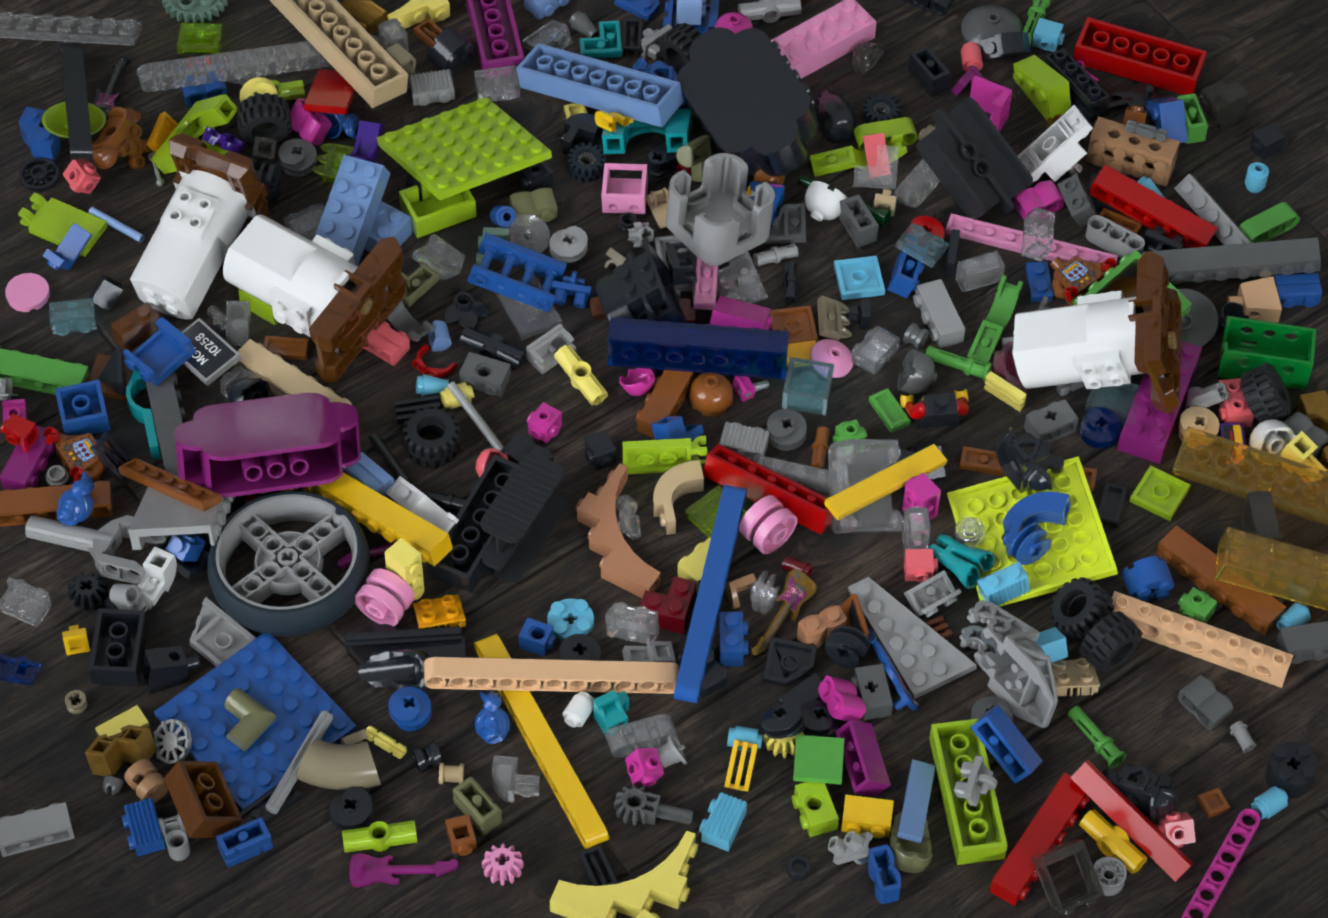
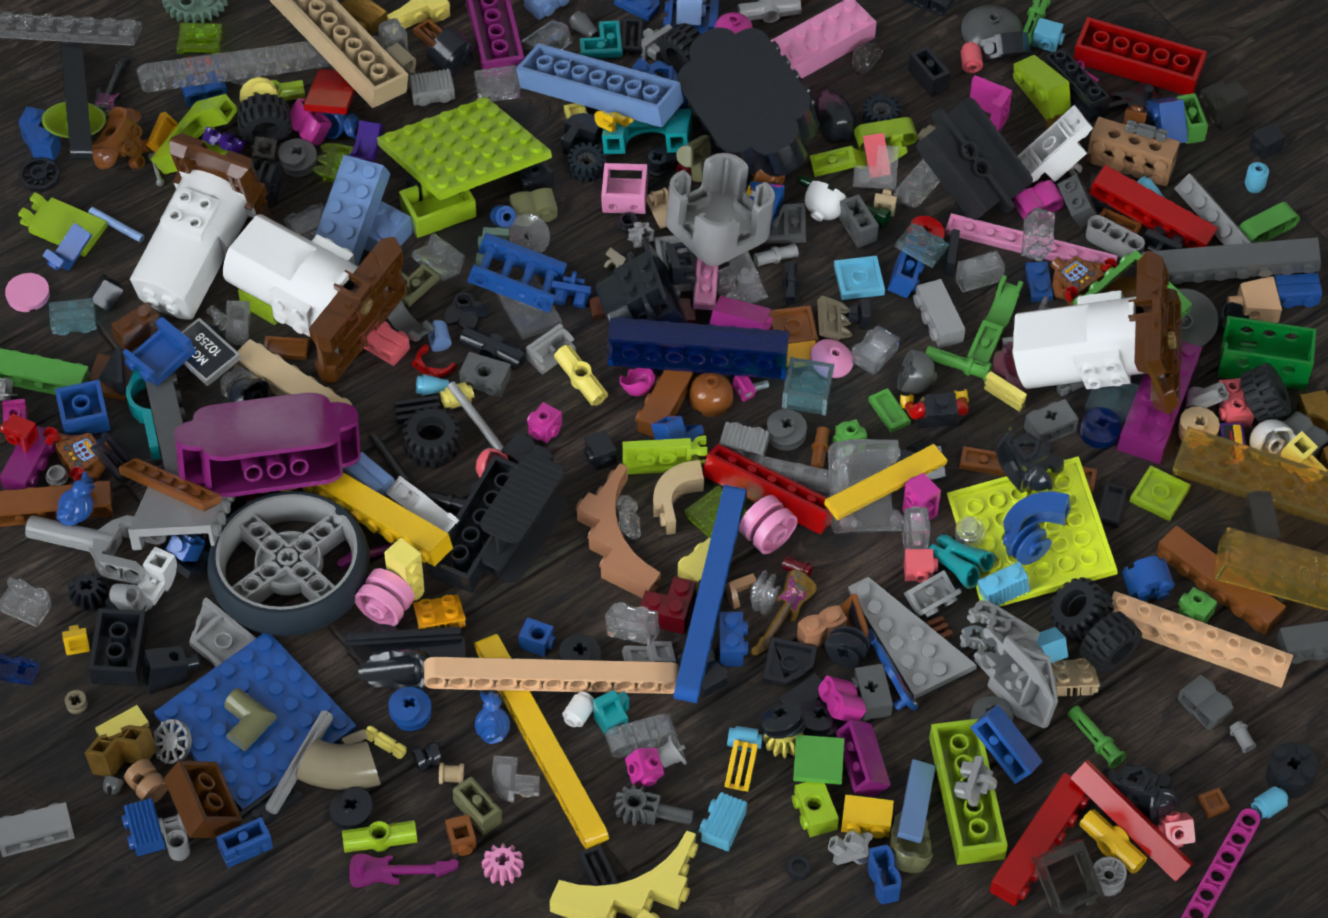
(81, 176): coral brick -> none
(569, 244): light grey piece -> none
(570, 608): medium azure plate -> none
(916, 336): dark grey wheel -> none
(965, 80): magenta tile -> none
(1295, 615): medium azure brick -> none

